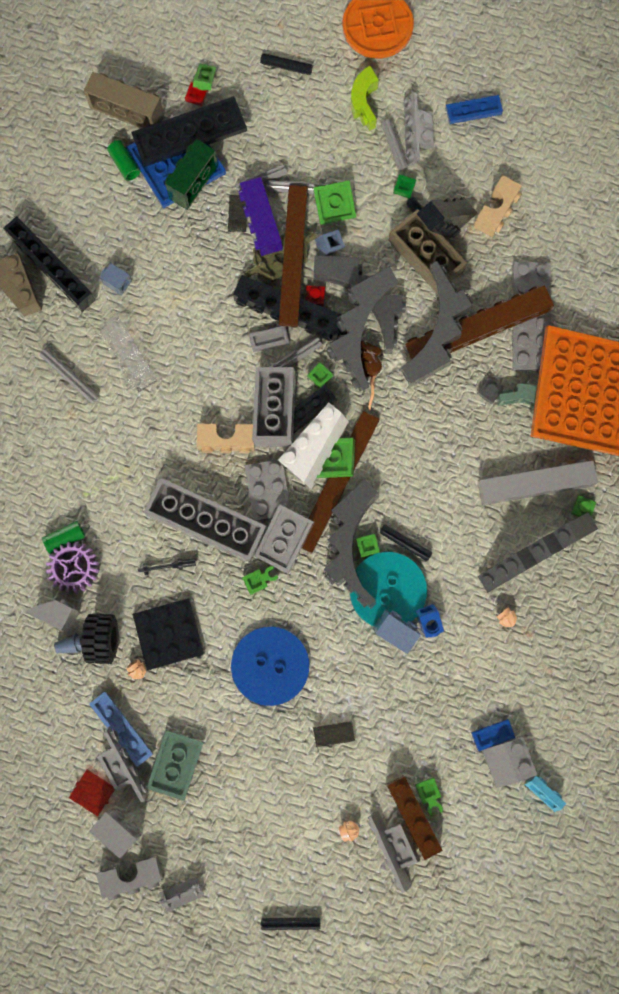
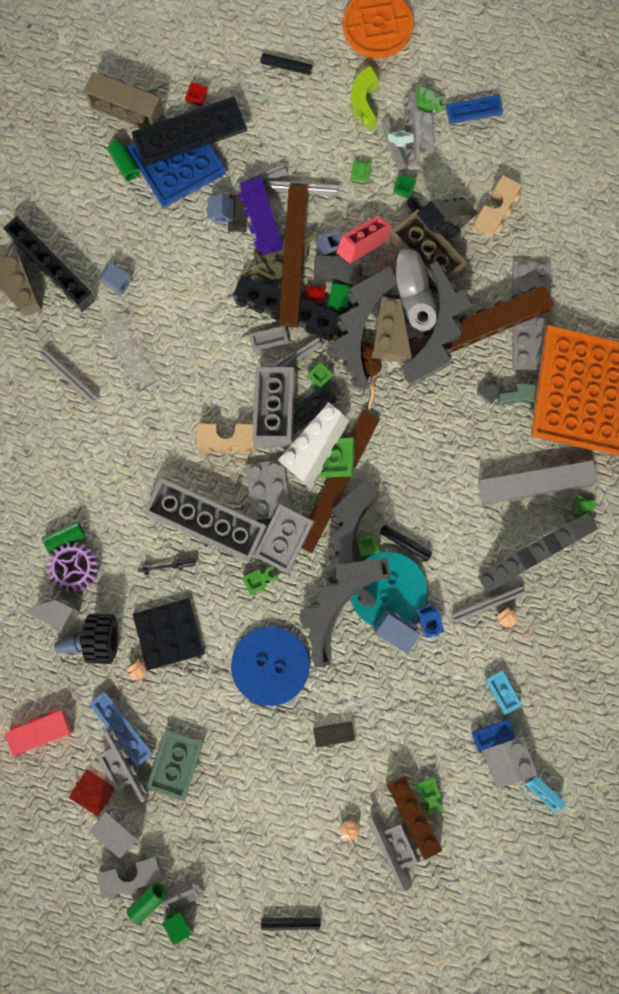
(38, 732): none -> coral brick
(146, 903): none -> green pin
(177, 926): none -> green brick
(191, 174): dark green brick -> none
(204, 77): bright green plate -> none
(220, 209): none -> sand blue brick
(333, 598): none -> dark grey arch
(334, 202): bright green plate -> none
(338, 298): none -> green brick
(360, 171): none -> bright green plate
(363, 239): none -> coral brick
(390, 333): none -> dark tan wedge
(400, 138): none -> light aqua plate
(415, 290): none -> light grey piece
(426, 99): none -> bright green plate
(488, 603): none -> light grey axle
(503, 692): none -> medium azure plate

